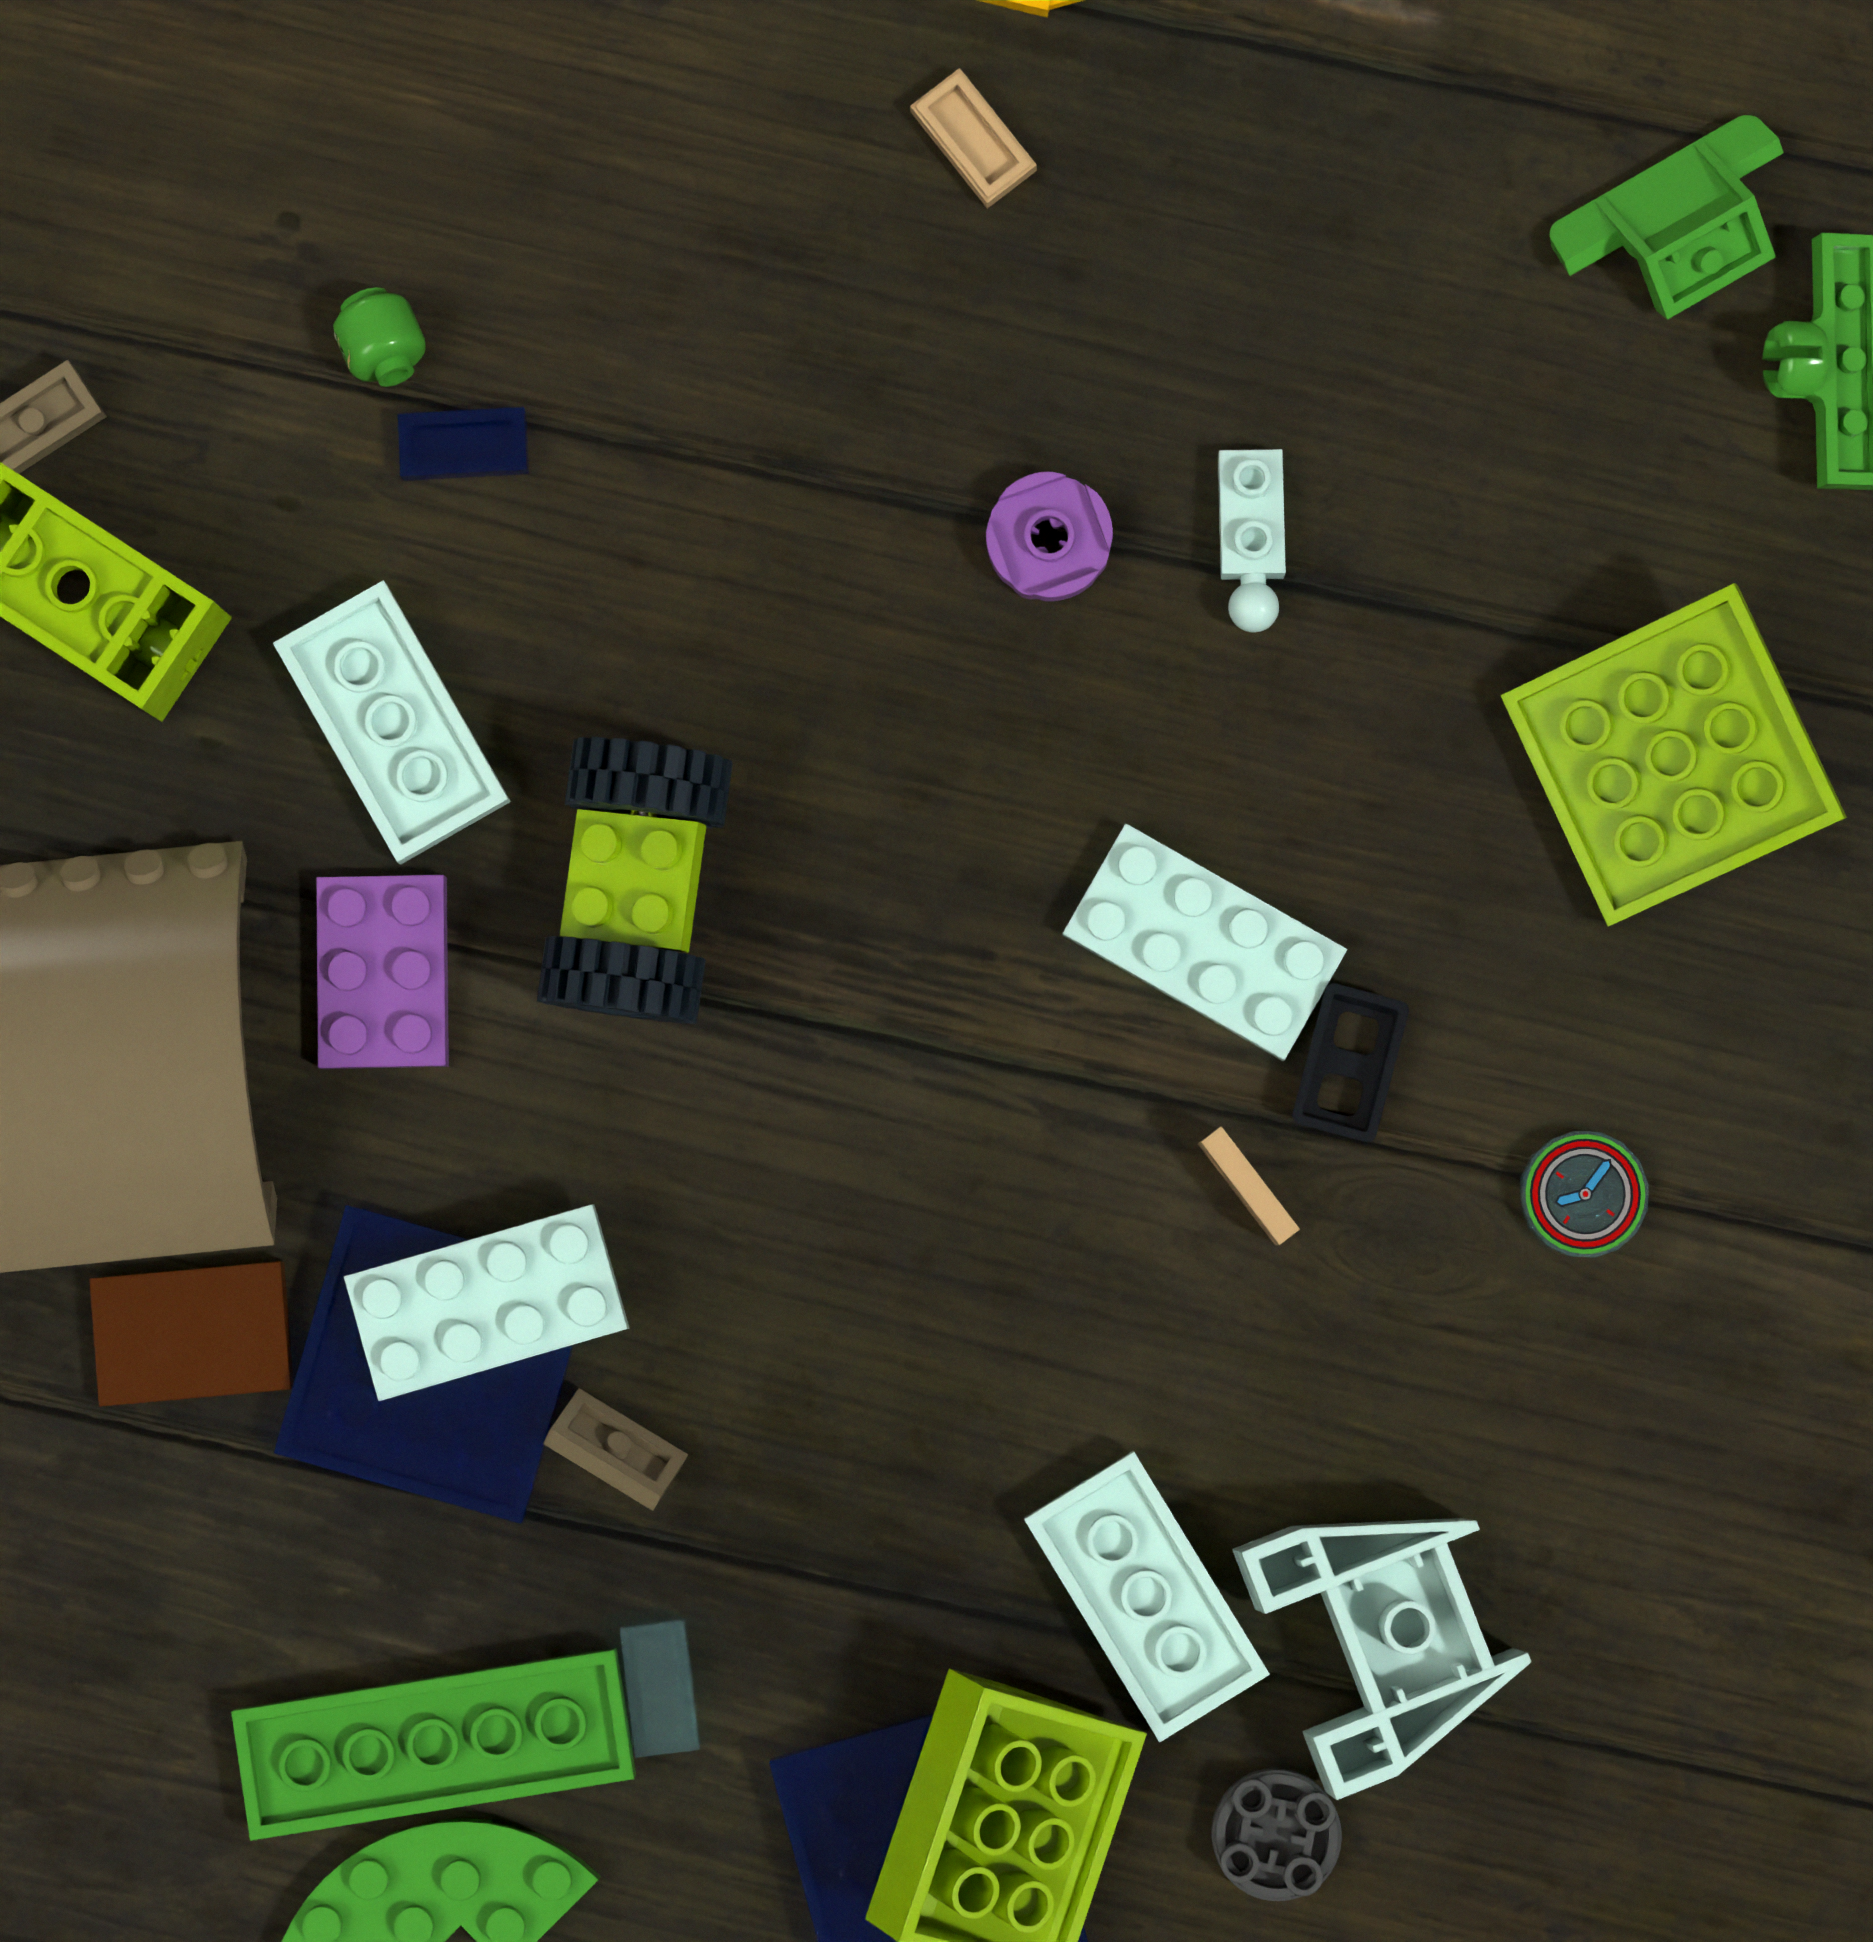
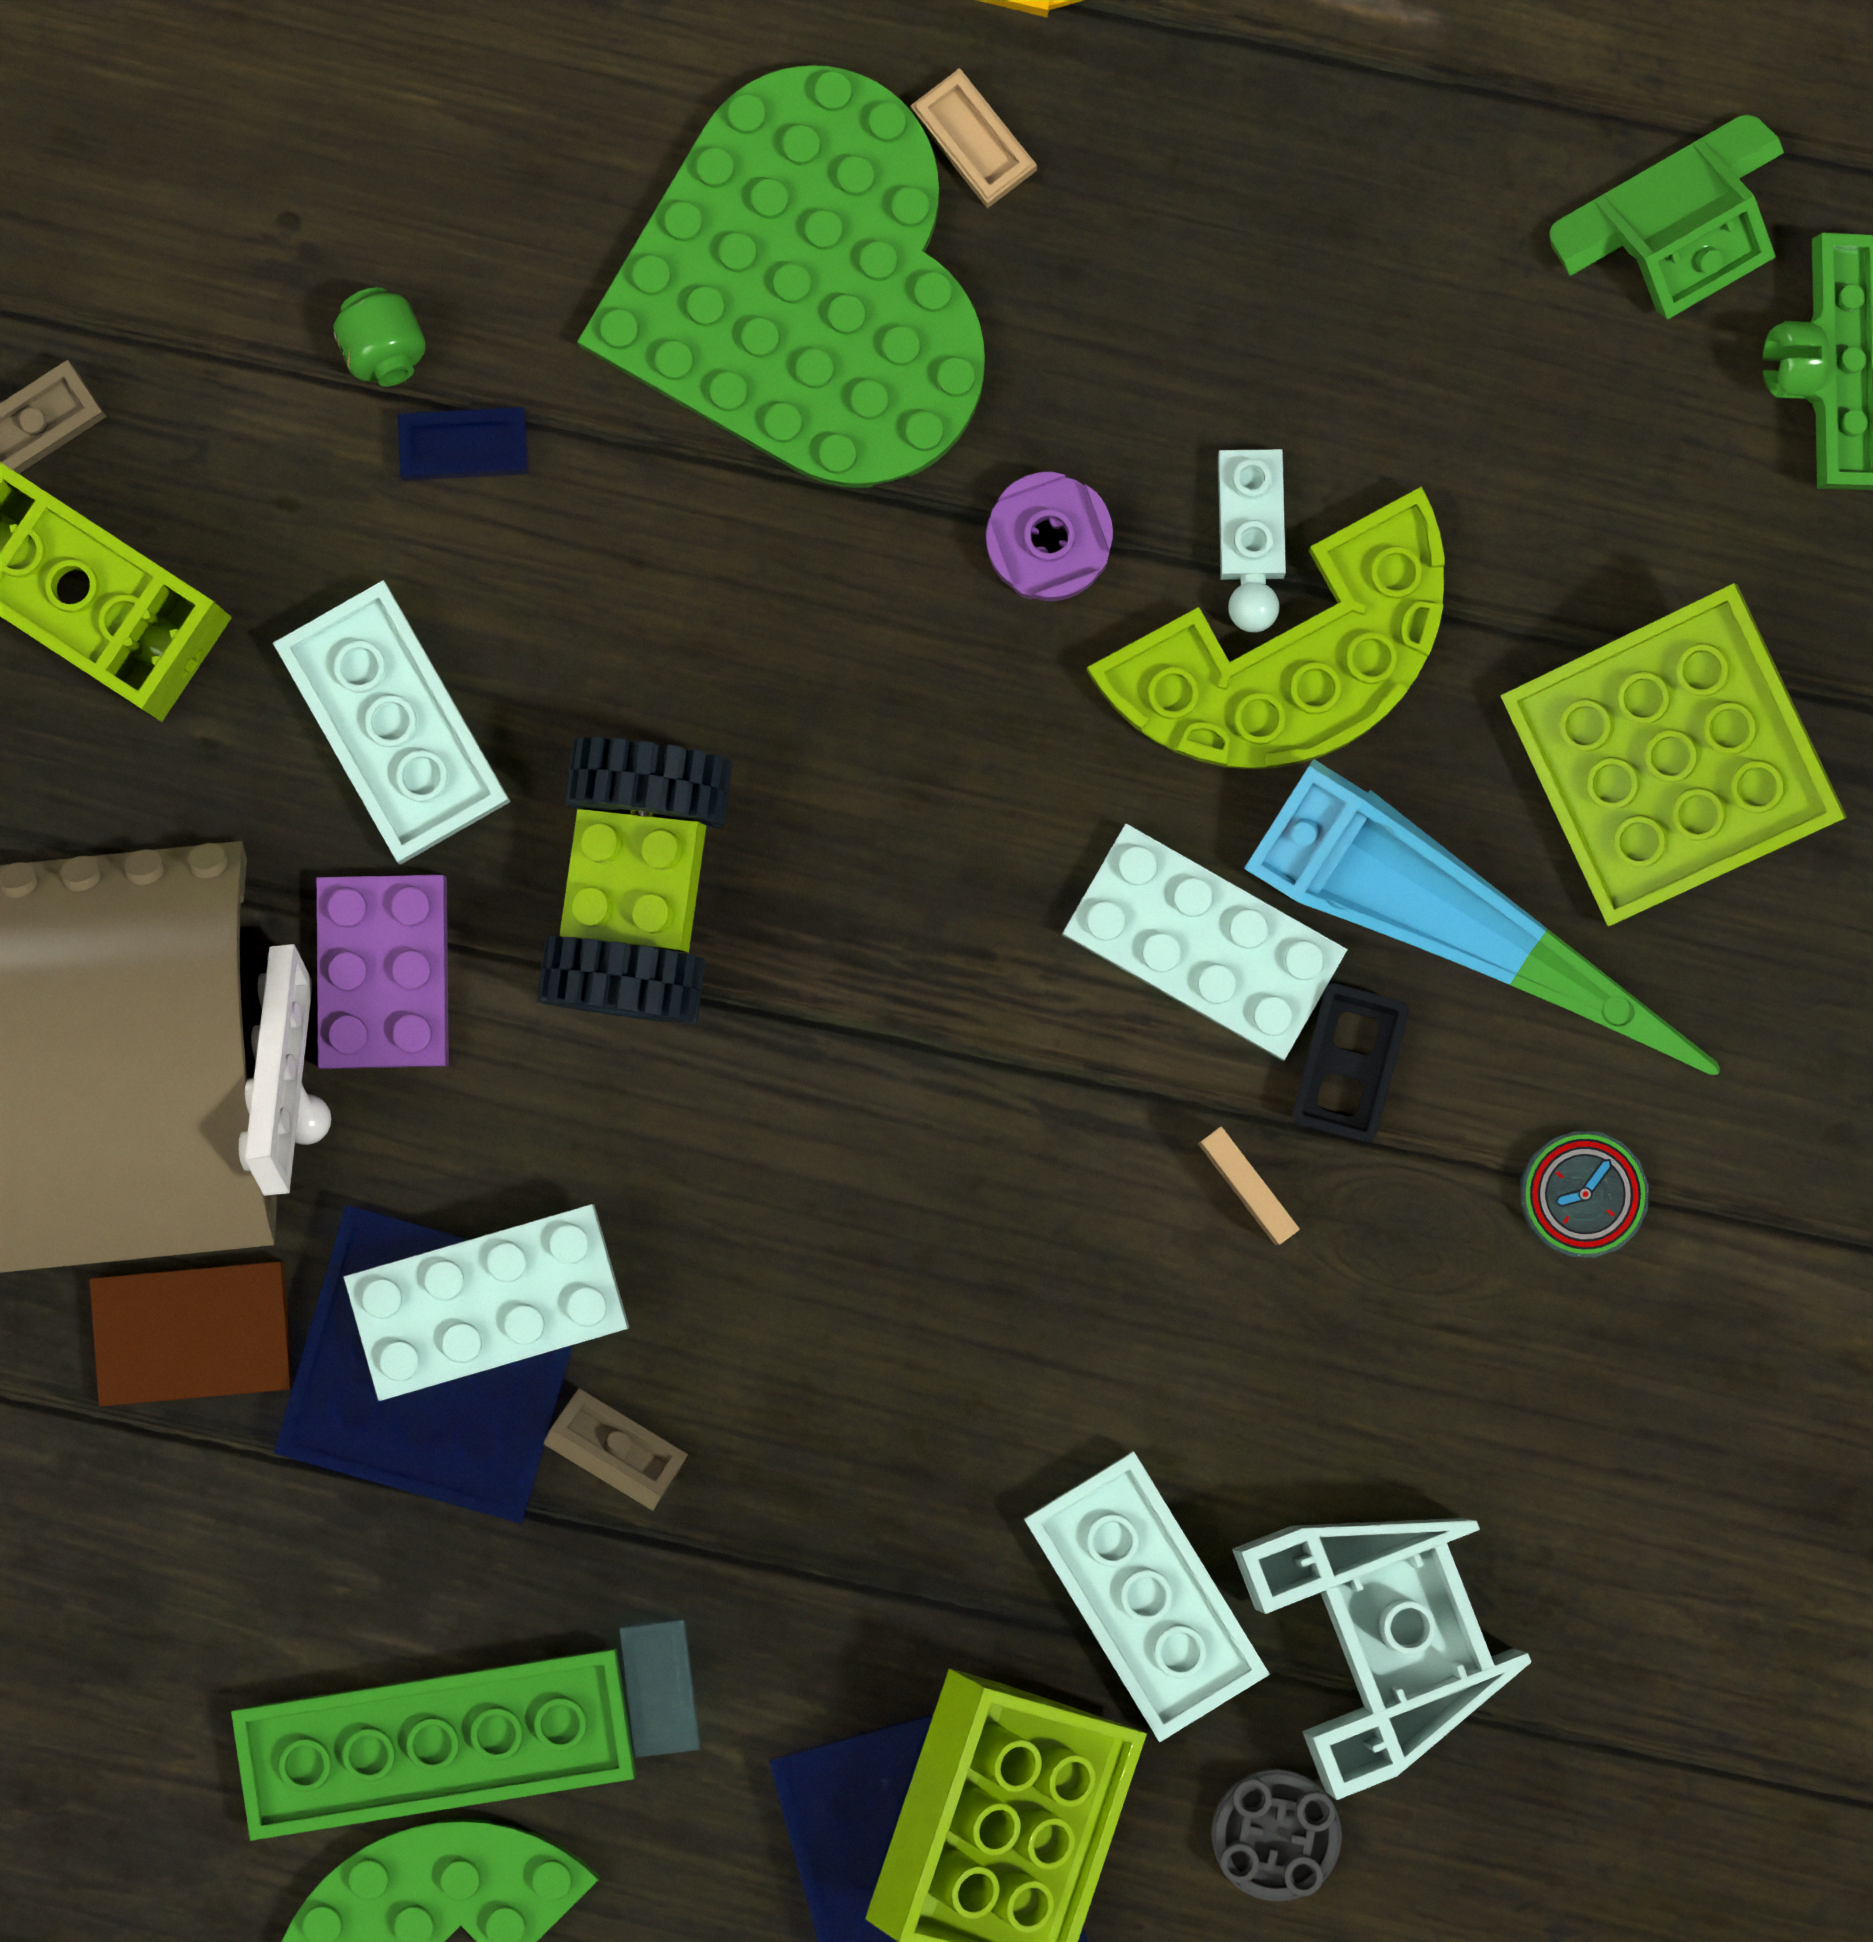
(275, 1096): none -> white plate
(798, 287): none -> bright green plate
(1312, 683): none -> lime plate
(1380, 870): none -> medium azure plate

